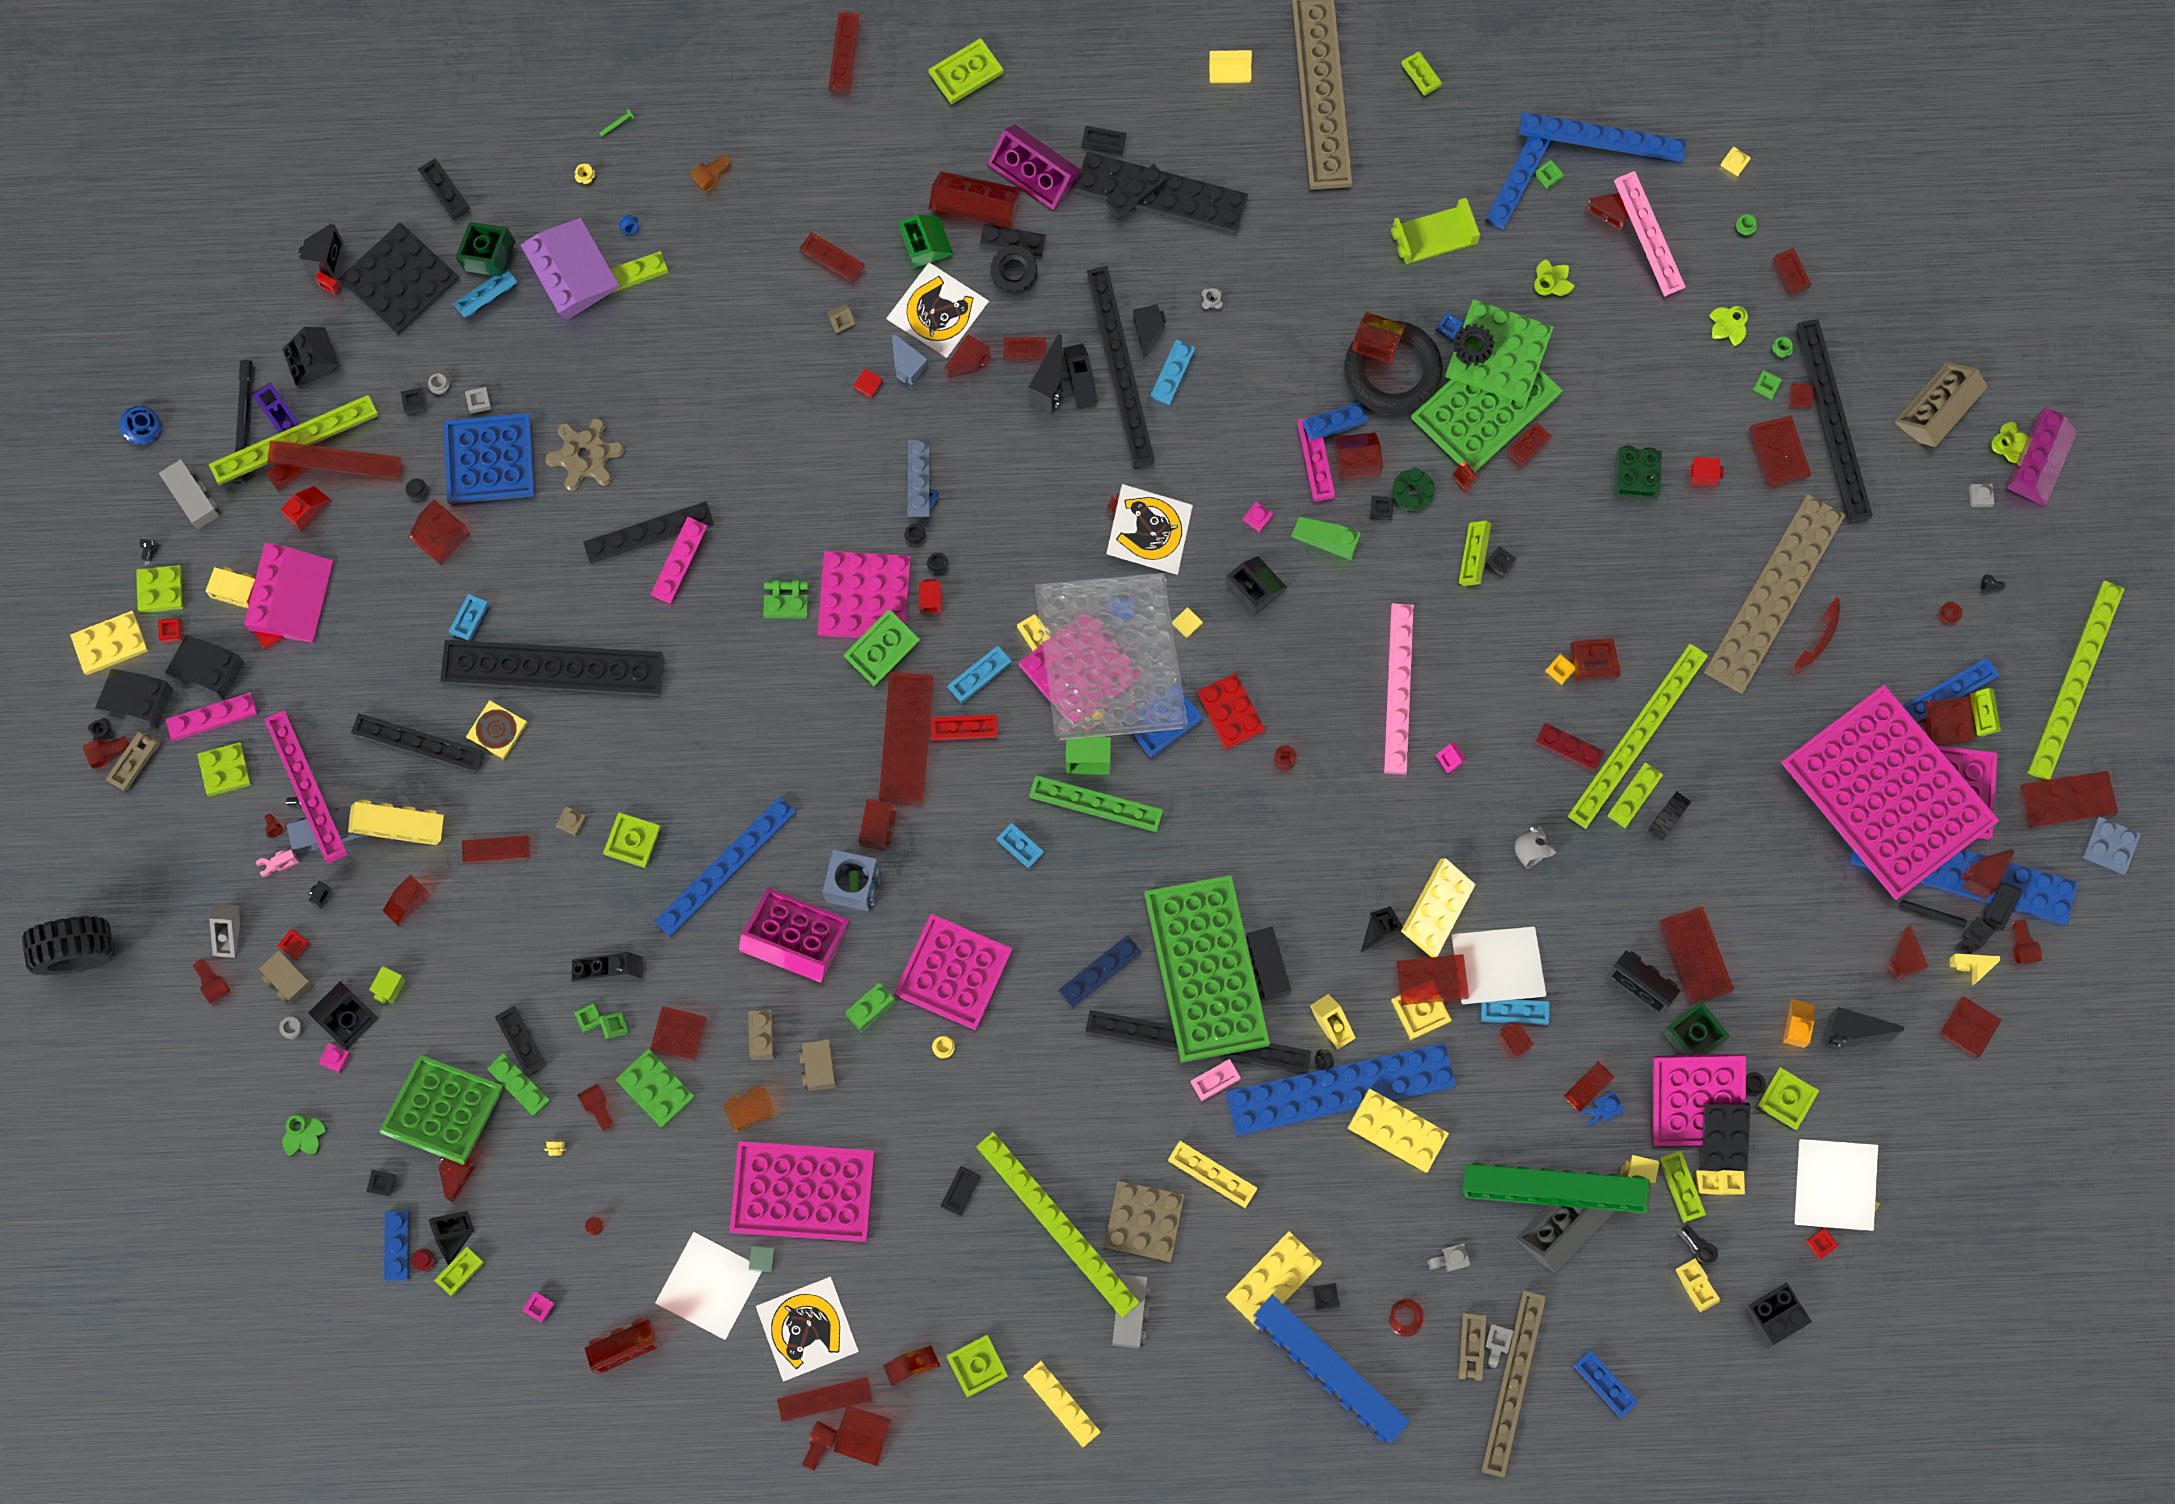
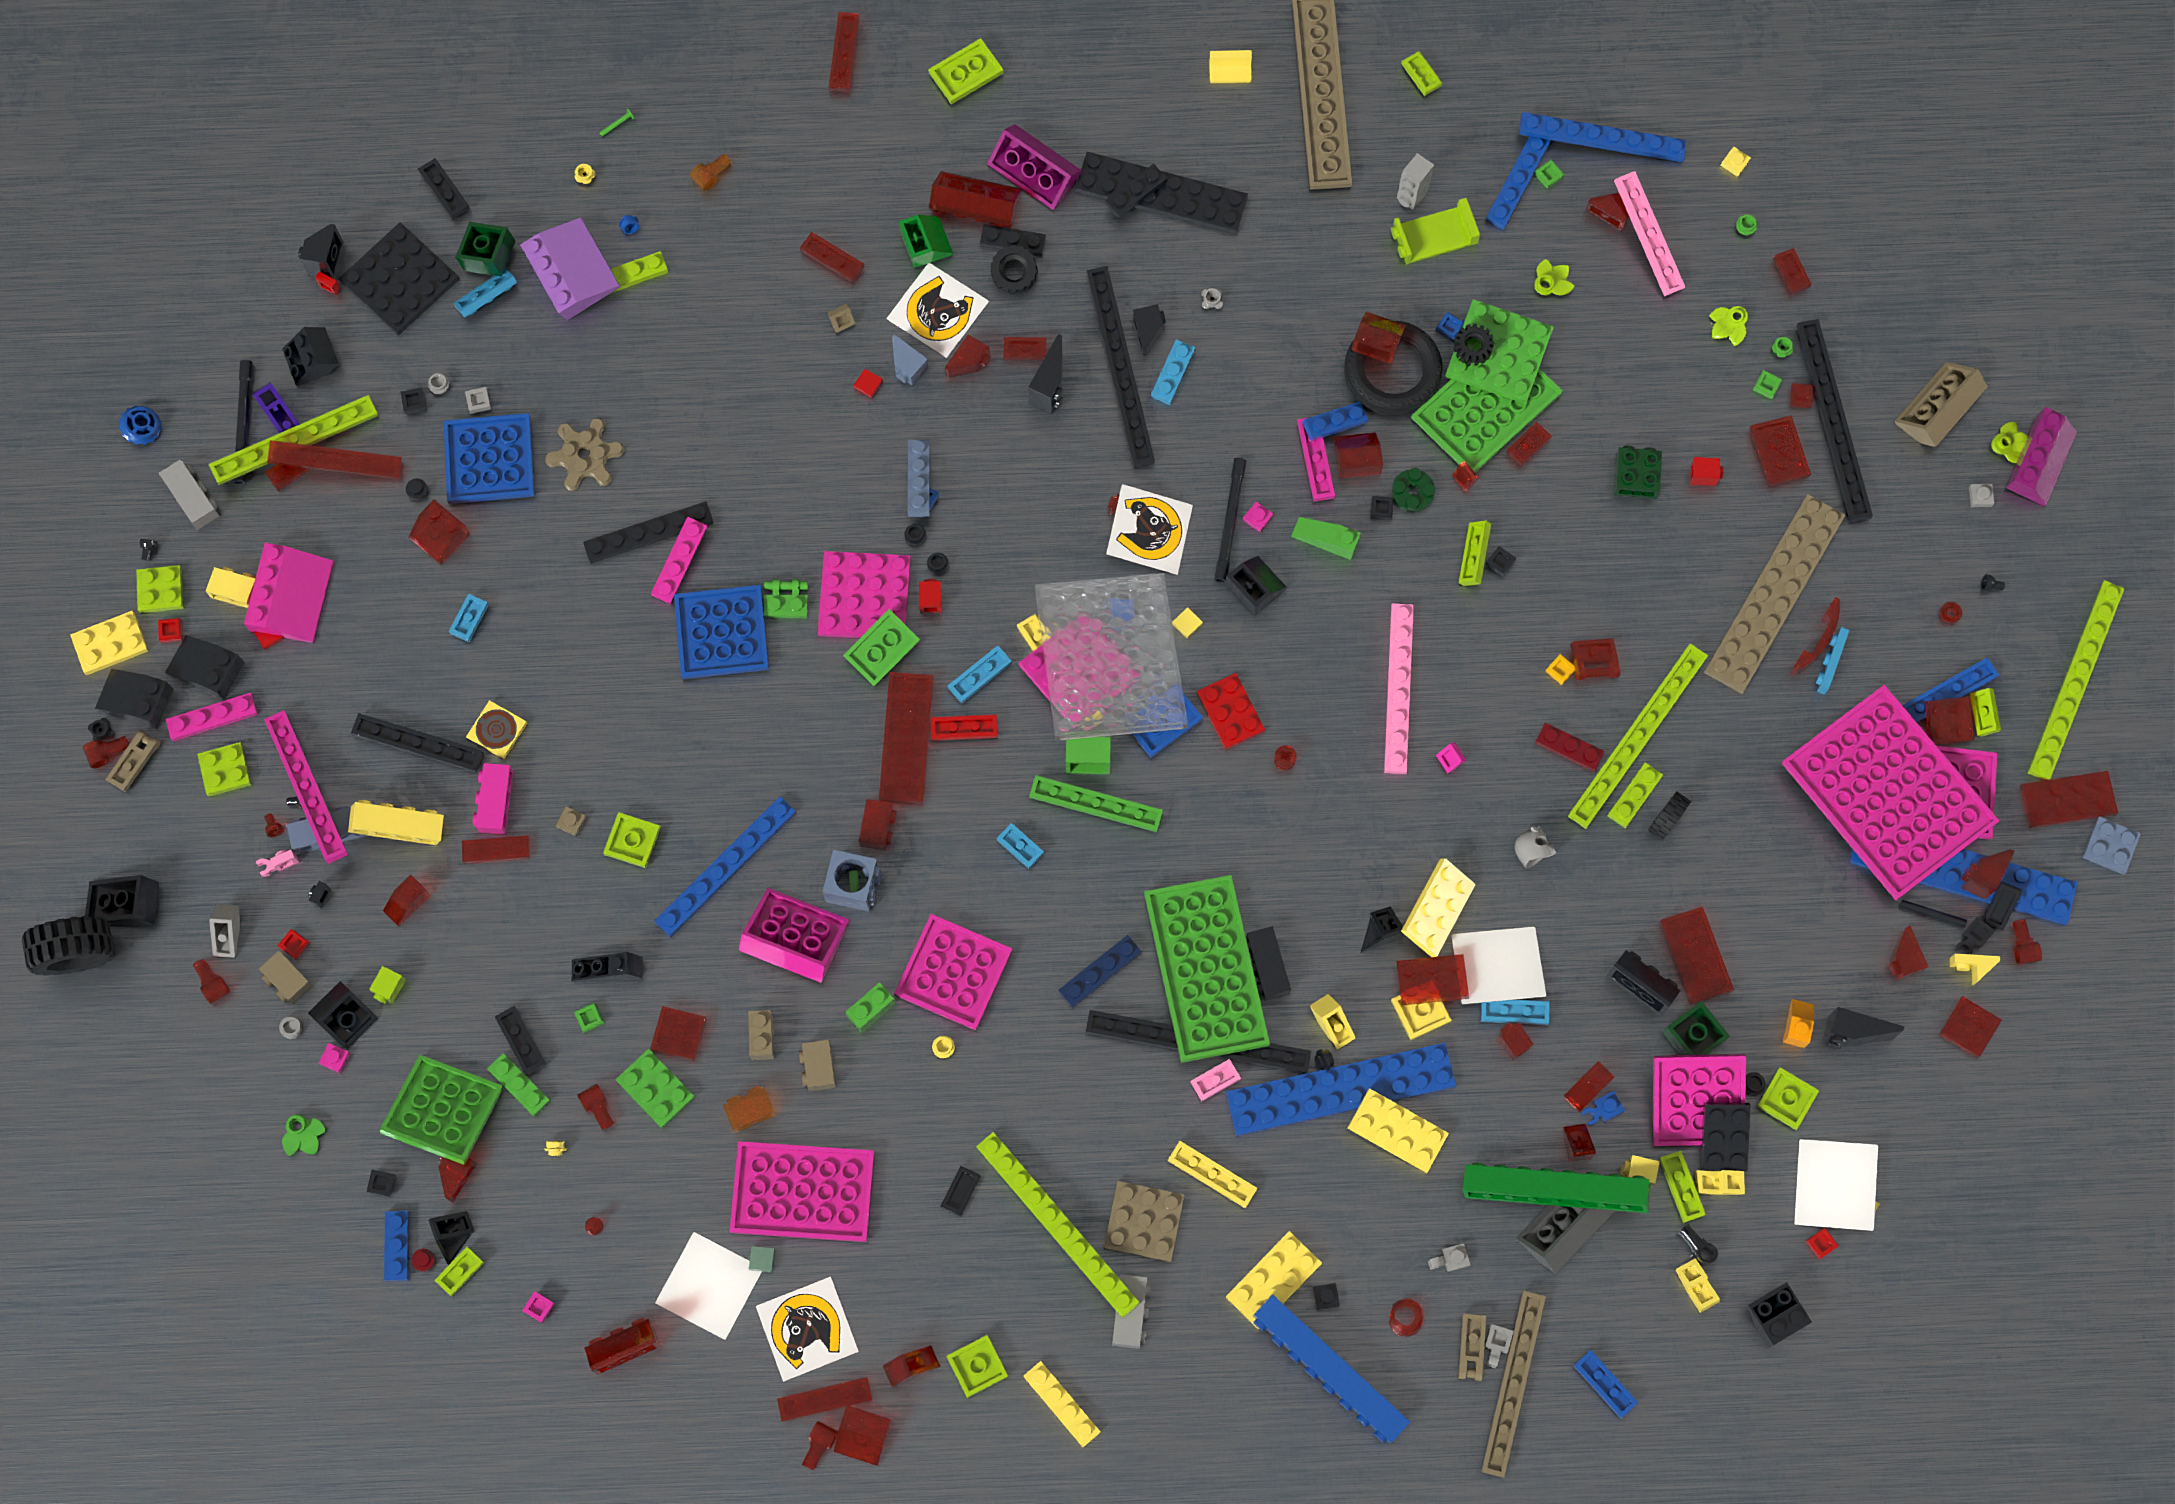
(123, 900): none -> black slope
(304, 506): red slope -> none
(493, 798): none -> dark pink brick
(551, 667): black plate -> none
(613, 1025): bright green tile -> none
(721, 632): none -> blue plate
(1080, 375): black slope -> none
(1103, 140): black tile -> none
(1237, 476): none -> black piece
(1415, 181): none -> light grey brick
(1578, 1142): none -> clear red slope
(1831, 660): none -> dark azure plate

